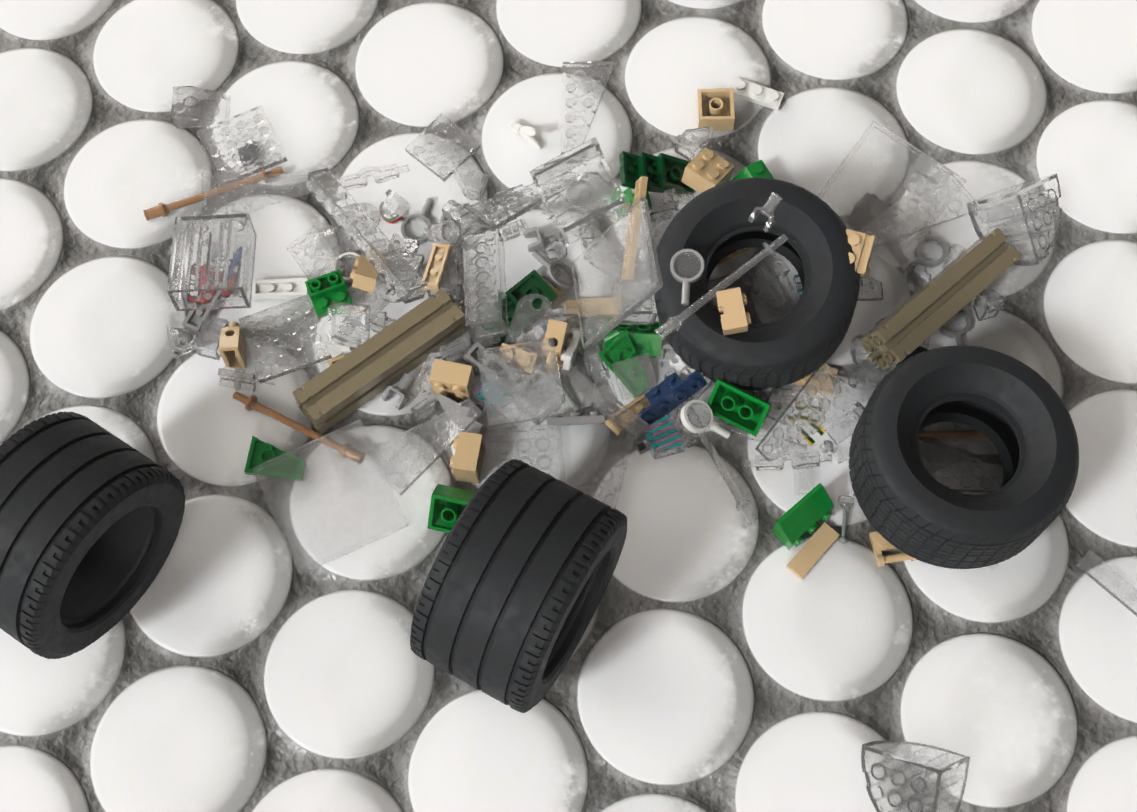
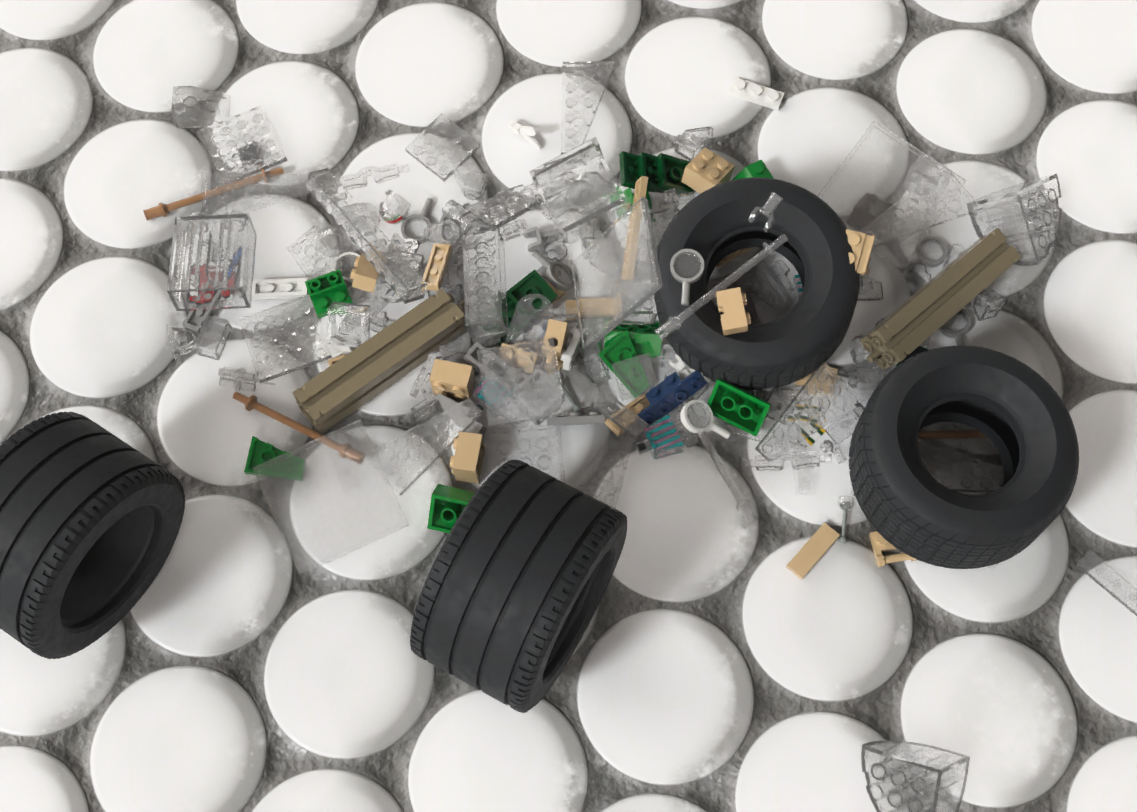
(233, 339): tan torso -> none
(400, 389): light grey piece -> none
(716, 109): tan brick -> none
(804, 517): green slope -> none

